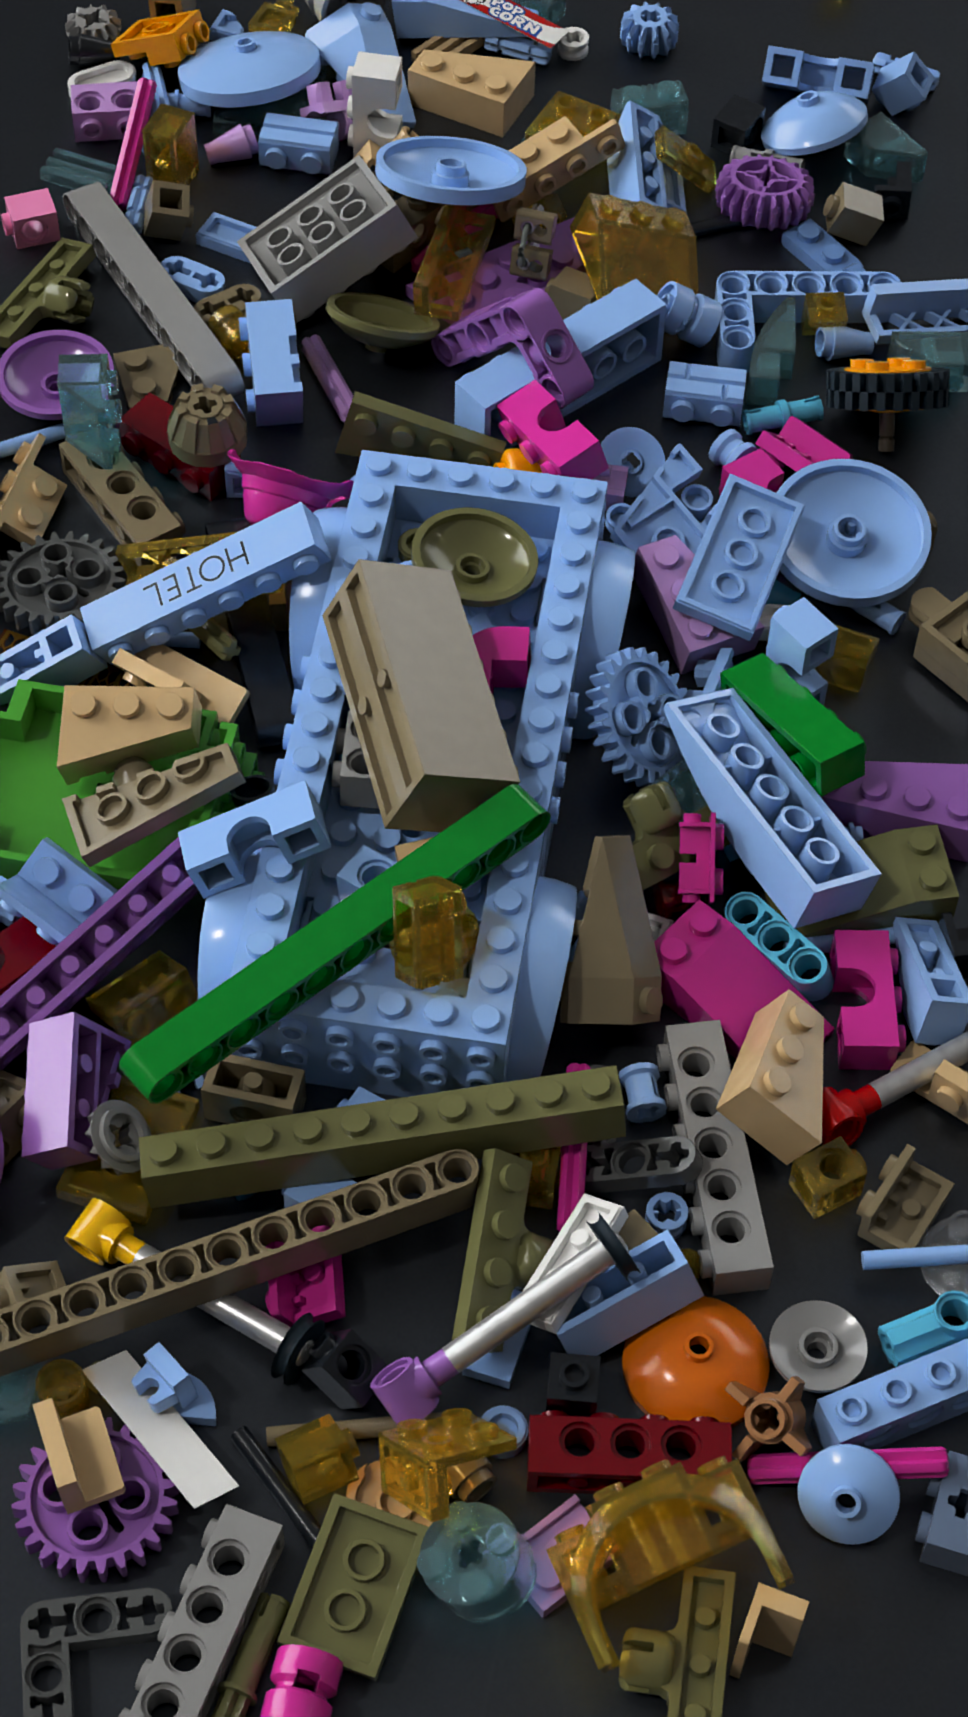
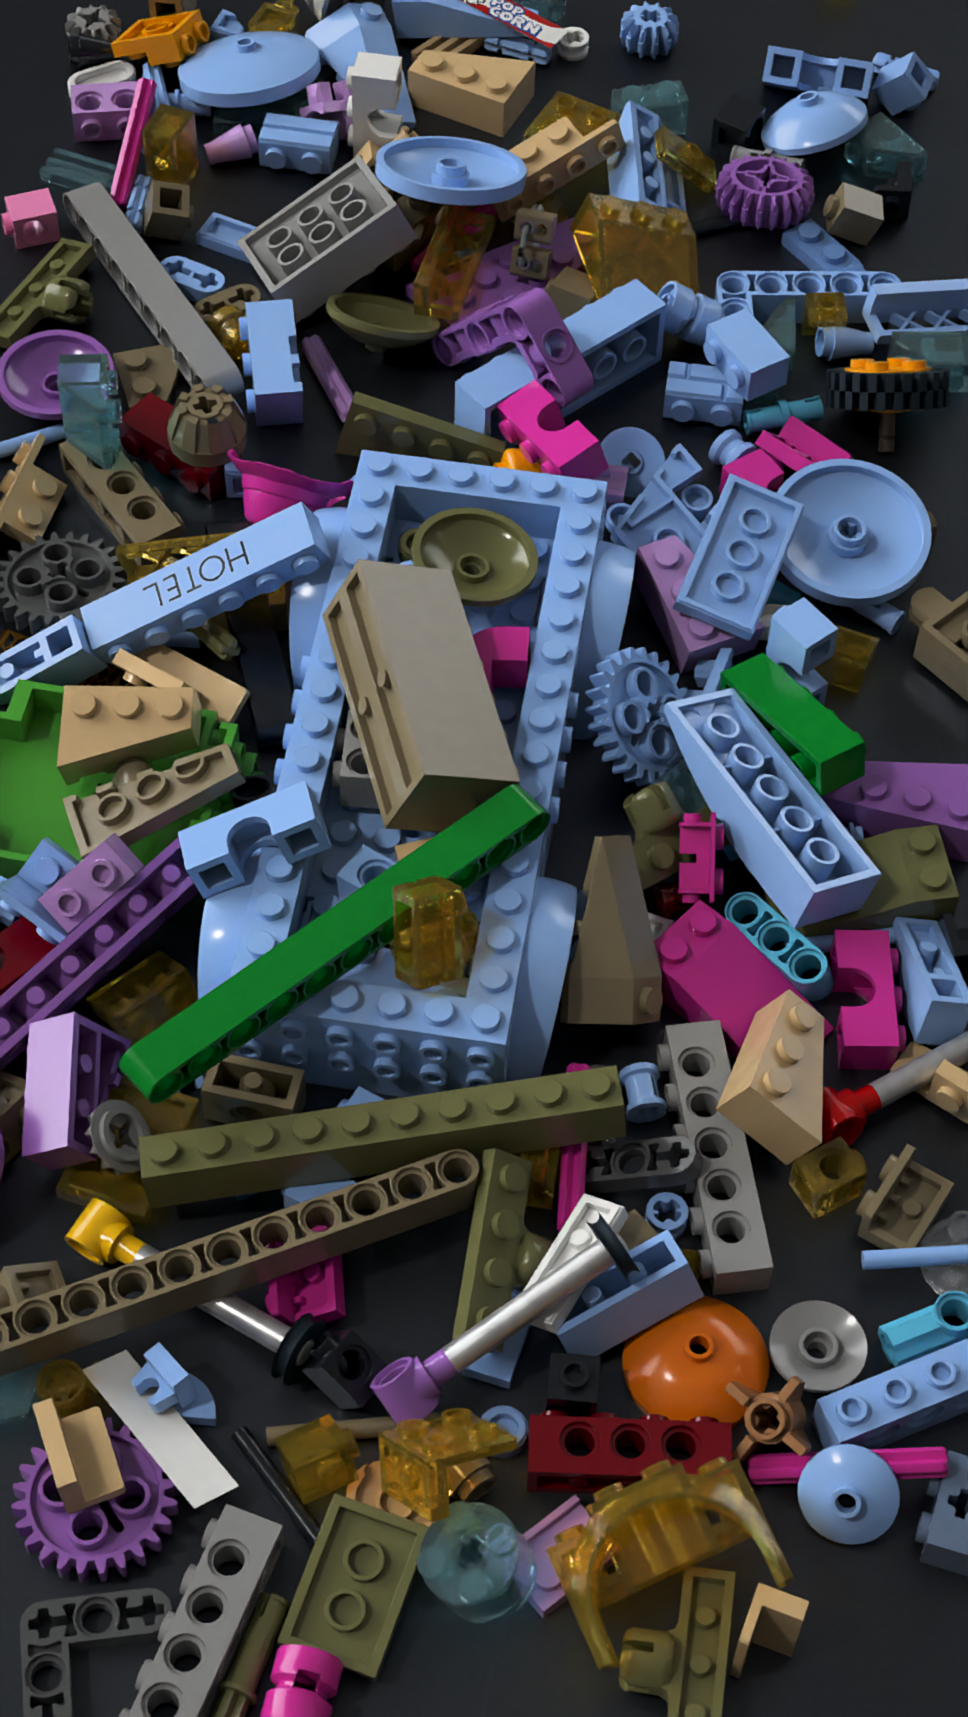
(91, 882): none -> lavender brick
(746, 354): none -> light blue brick

